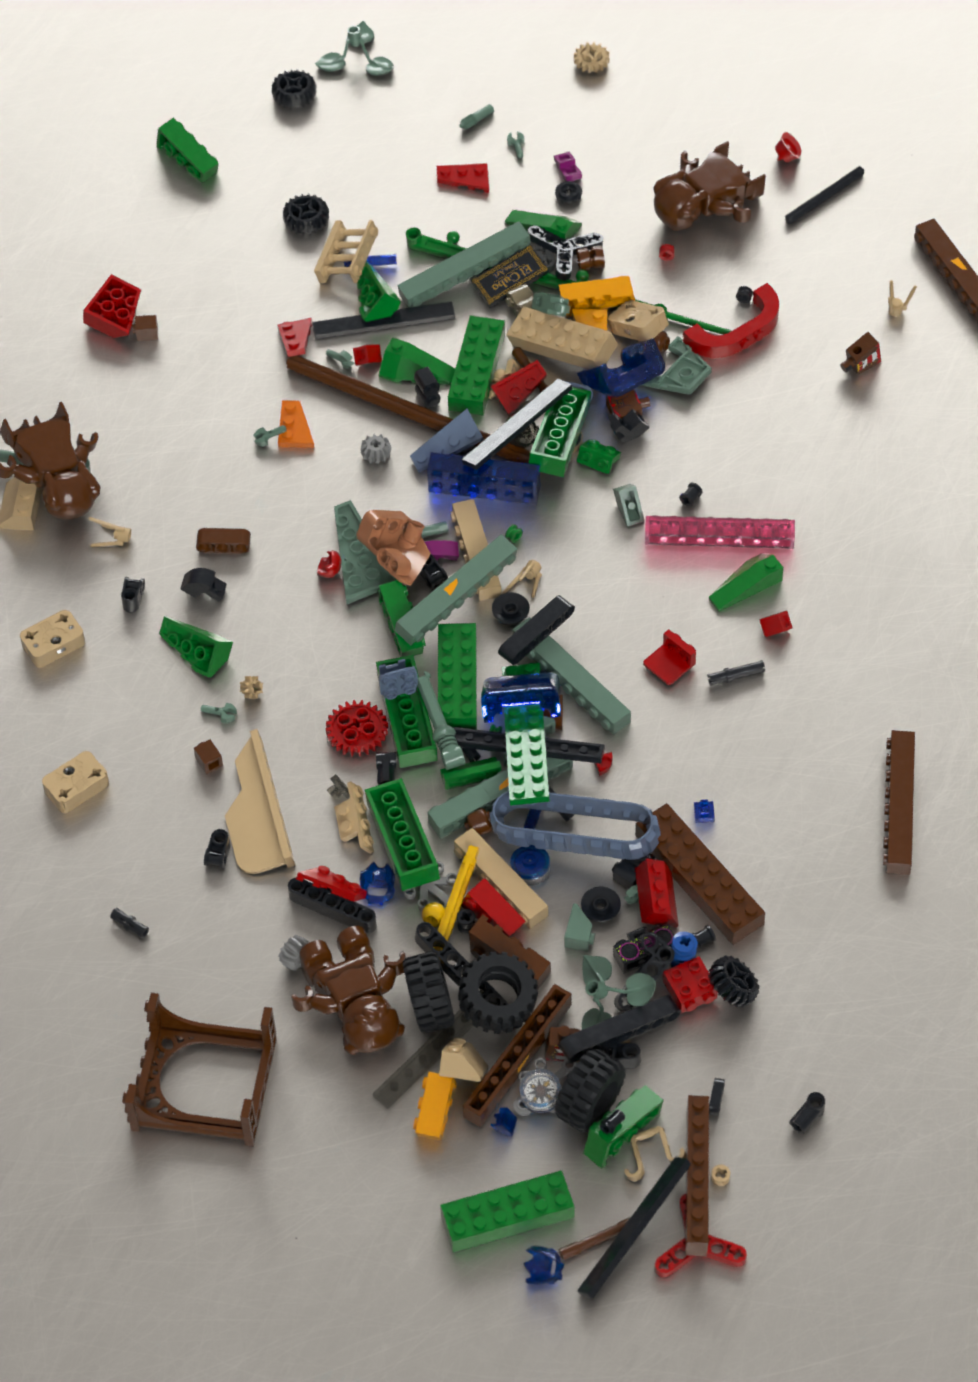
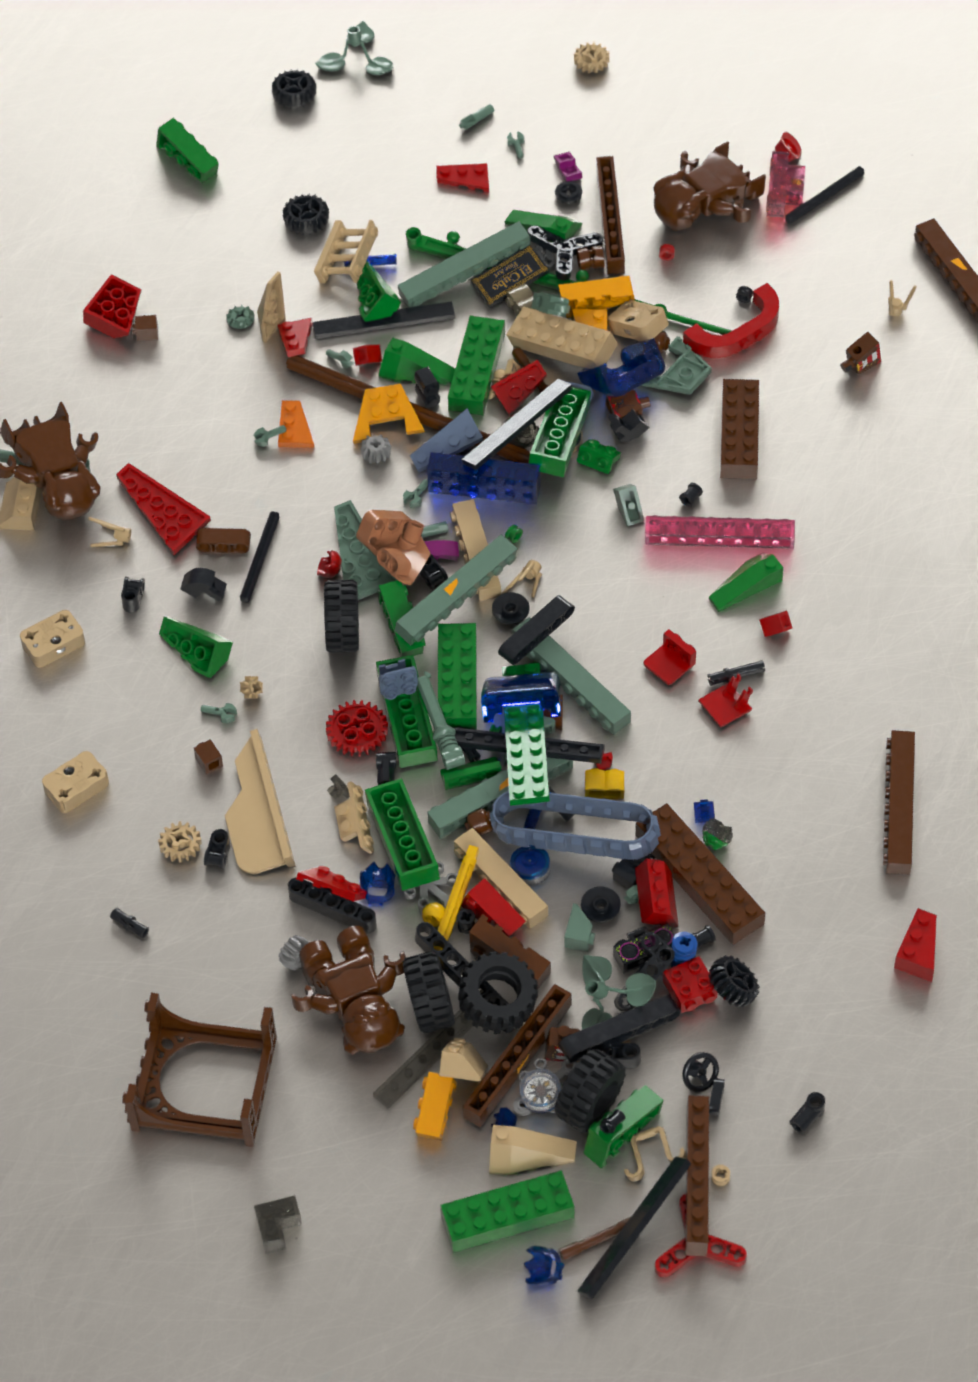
(166, 511): none -> red wing
(179, 840): none -> tan gear
(241, 322): none -> sand green gear
(259, 556): none -> black axle
(271, 307): none -> tan wedge
(275, 1217): none -> clear smoke brick
(341, 616): none -> black tyre
(385, 405): none -> light orange wing
(415, 494): none -> sand green bar
(523, 1149): none -> tan wedge
(604, 784): none -> yellow brick
(610, 215): none -> reddish brown brick
(698, 1070): none -> black piece
(716, 834): none -> clear smoke piece
(726, 703): none -> red plate
(739, 429): none -> reddish brown brick
(785, 184): none -> clear pink piece
(917, 949): none -> red wedge

